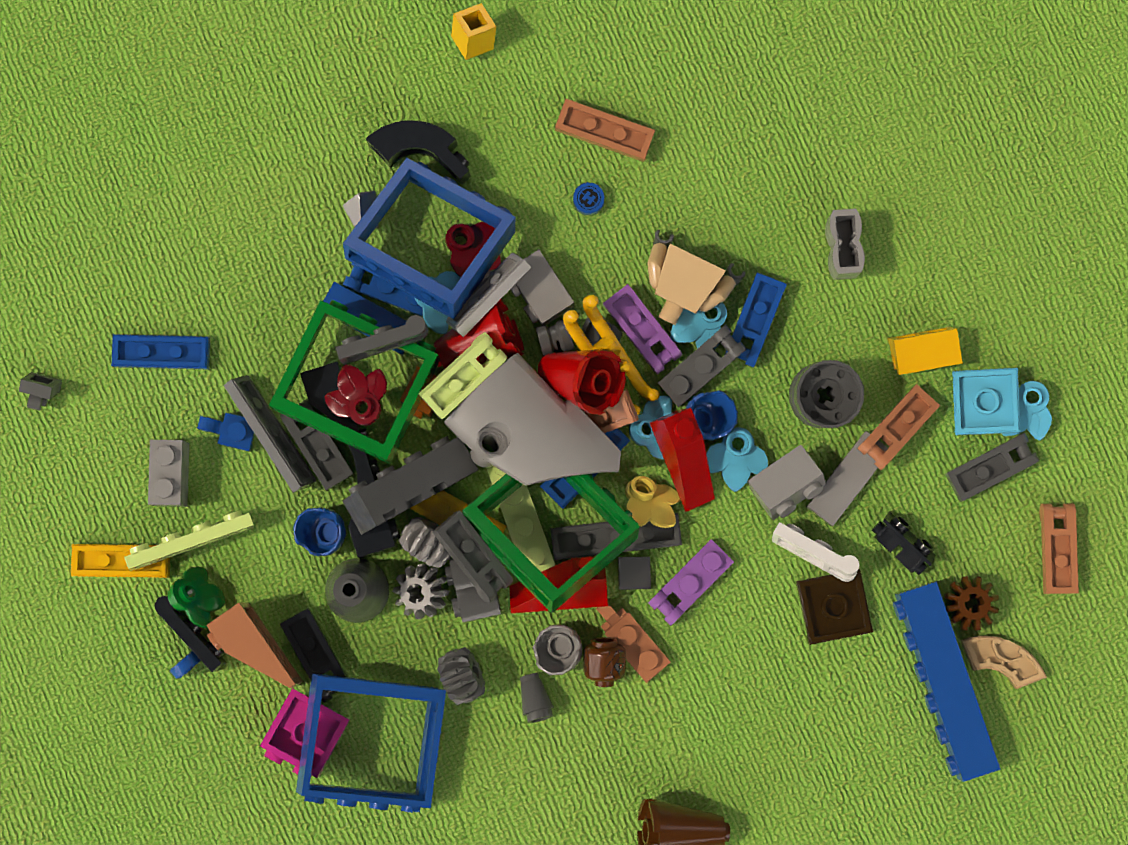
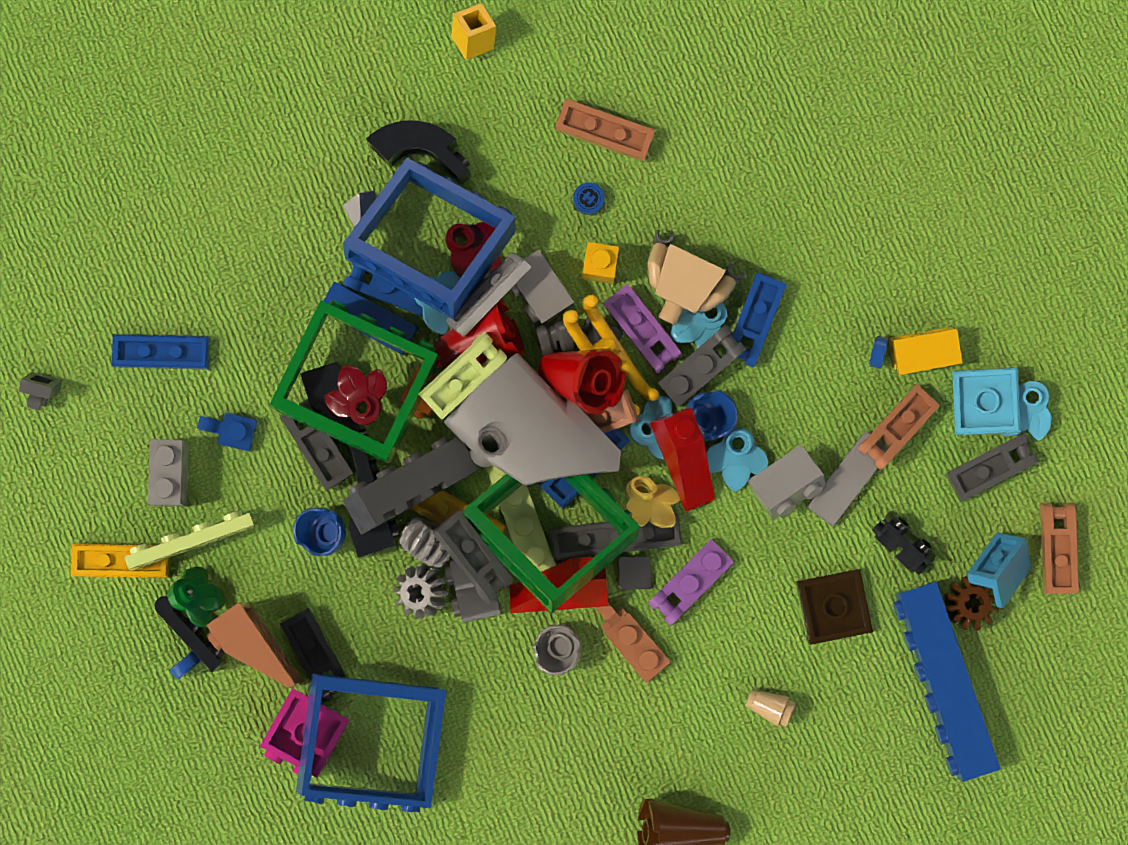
(270, 433): dark grey tile -> none
(370, 593): dark grey cone -> none
(383, 340): dark grey plate -> none
(461, 676): dark grey gear -> none
(535, 700): dark grey cone -> none
(600, 262): none -> yellow brick
(604, 661): reddish brown head -> none
(771, 706): none -> tan cone
(816, 552): white plate -> none
(842, 235): light grey brick -> none
(843, 388): dark grey wheel -> none
(878, 352): none -> blue tile
(1002, 566): none -> dark azure panel
(1004, 657): tan tile -> none

